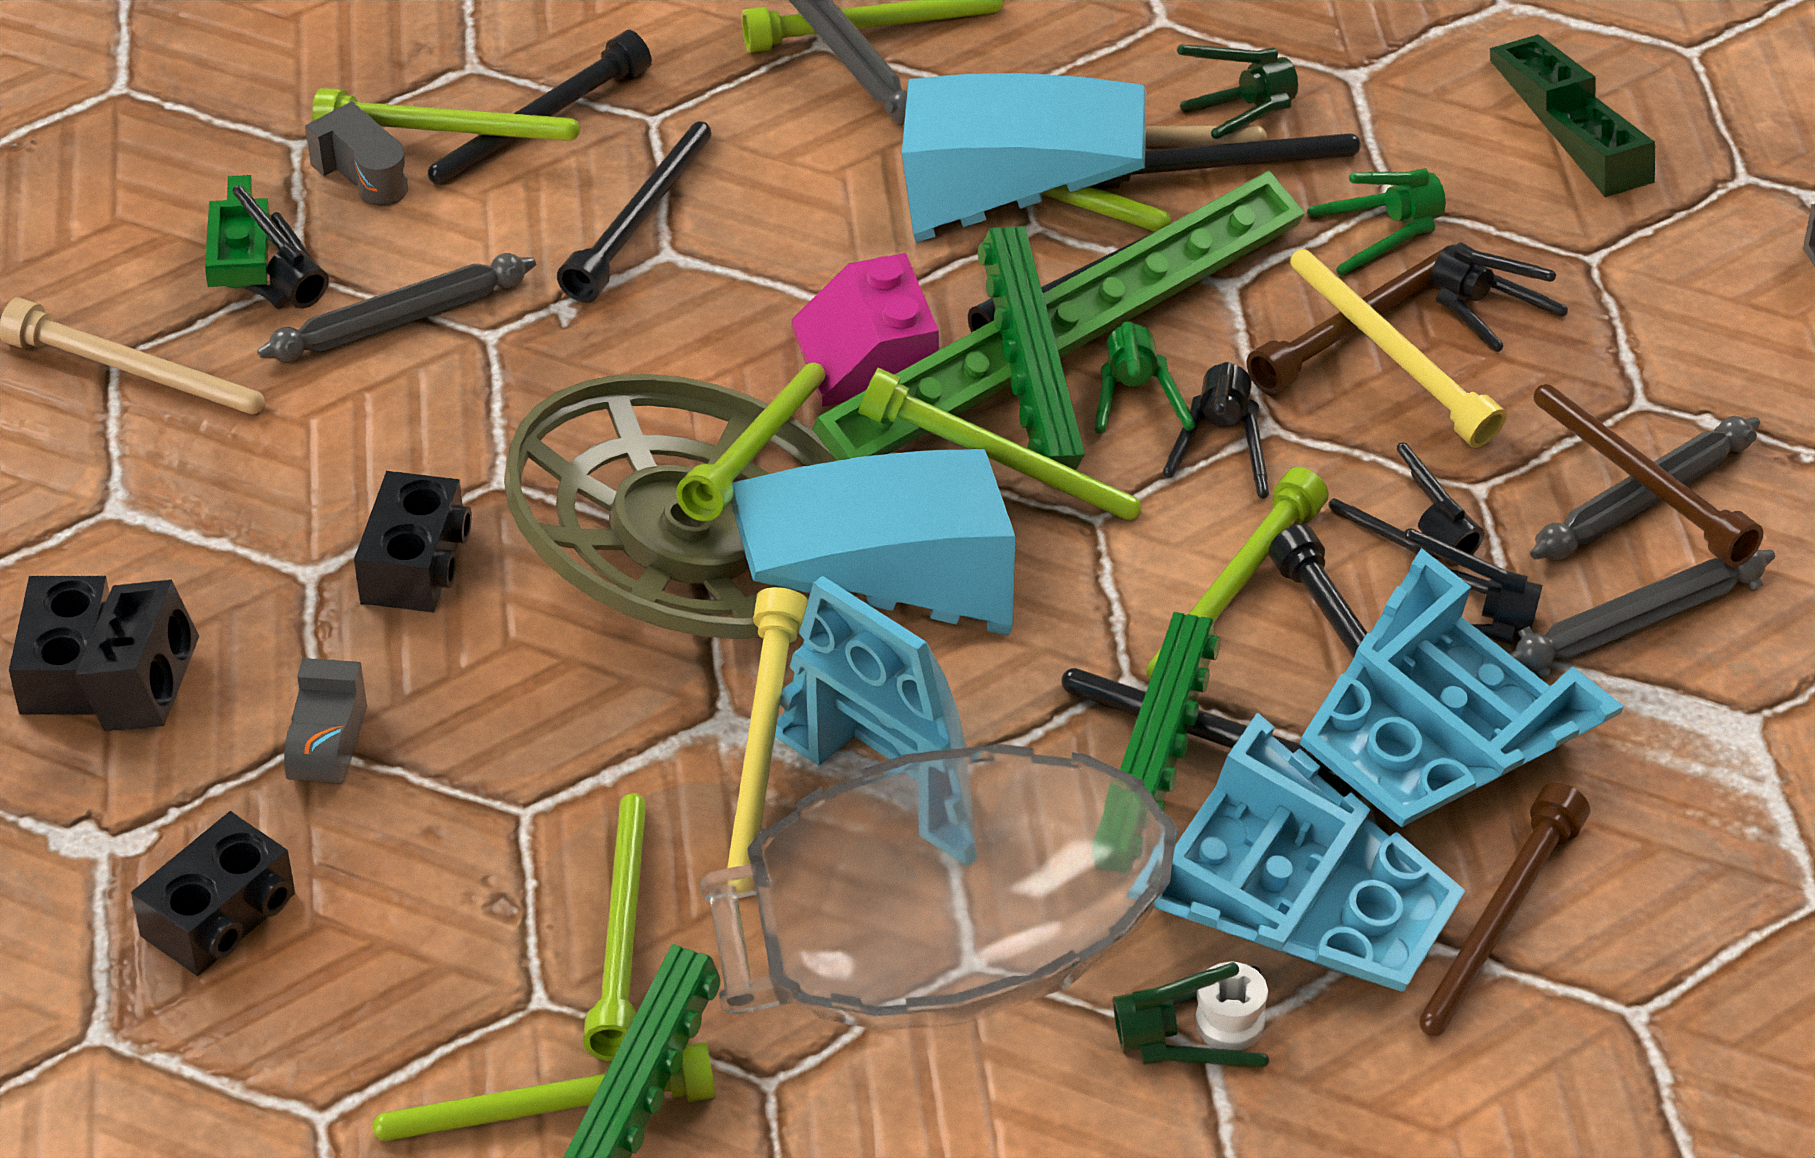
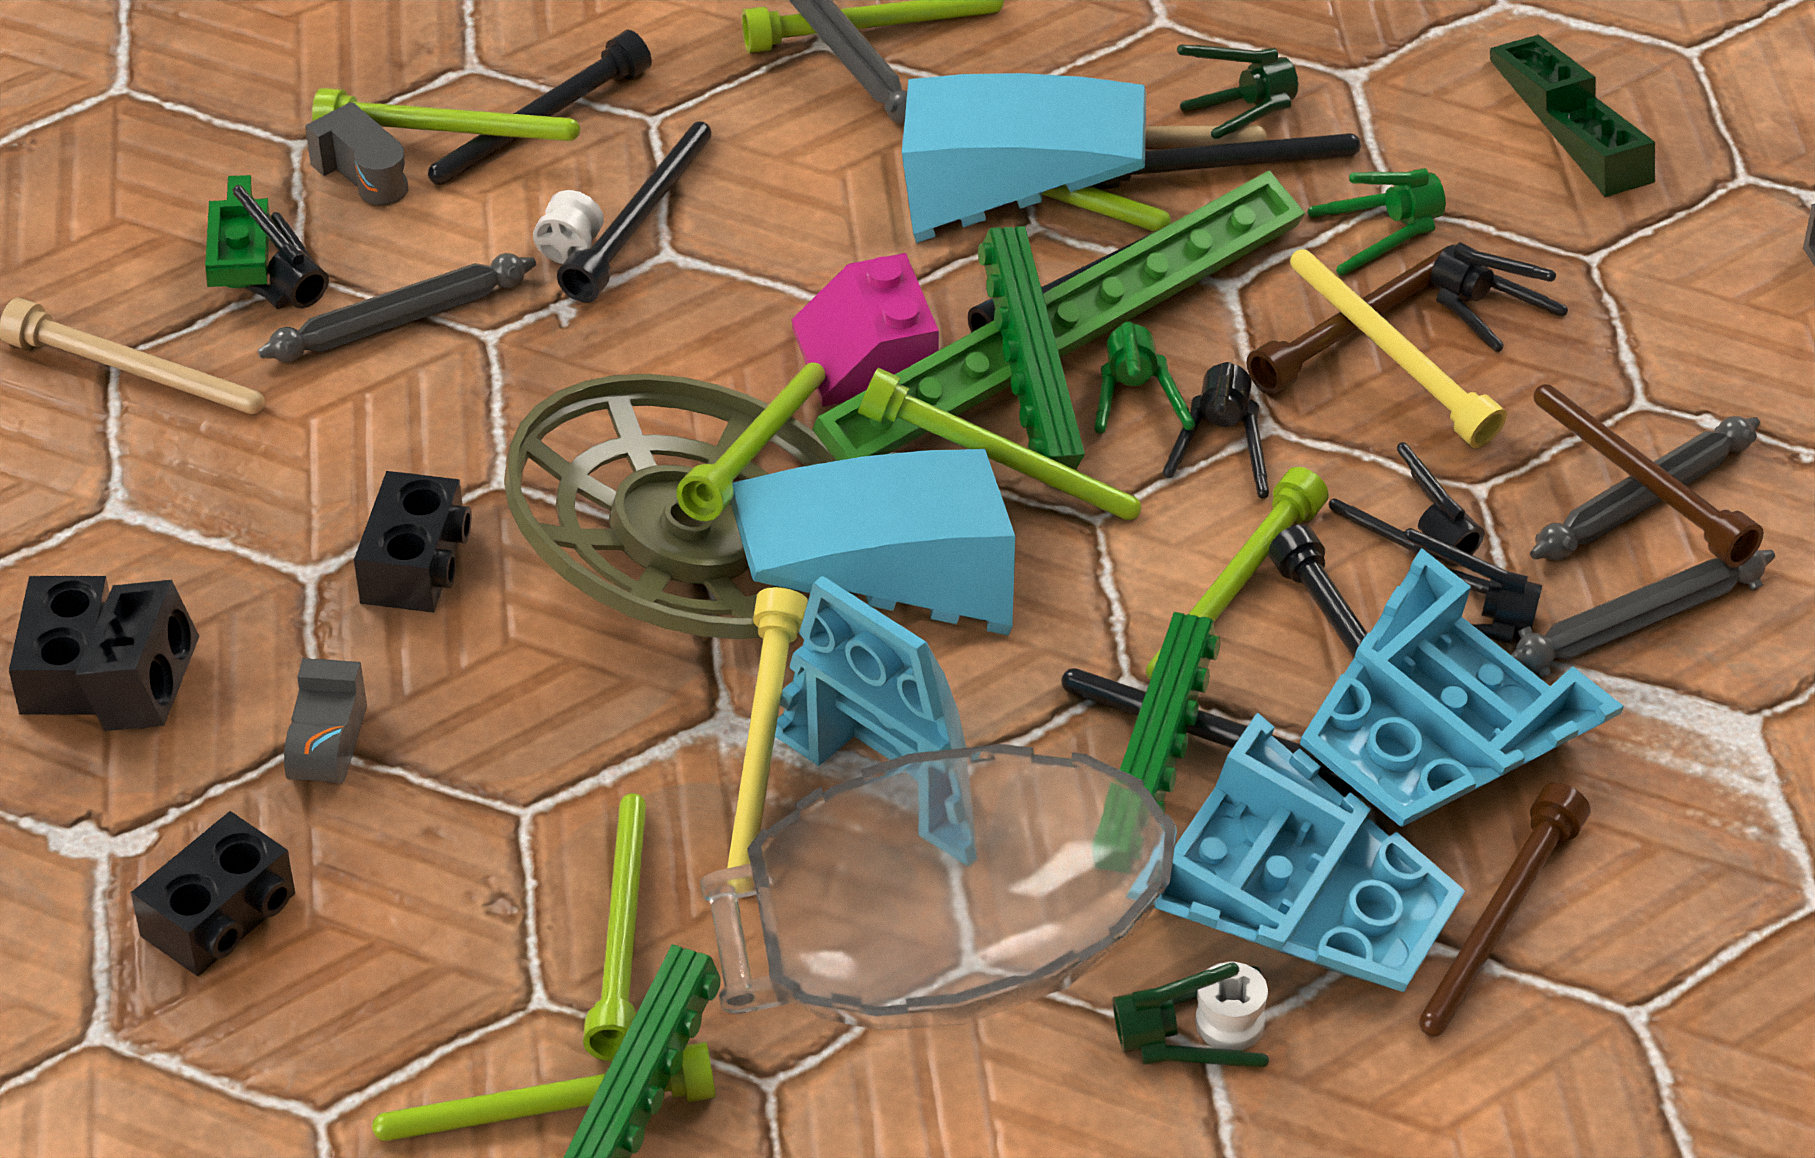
(568, 225): none -> white wheel

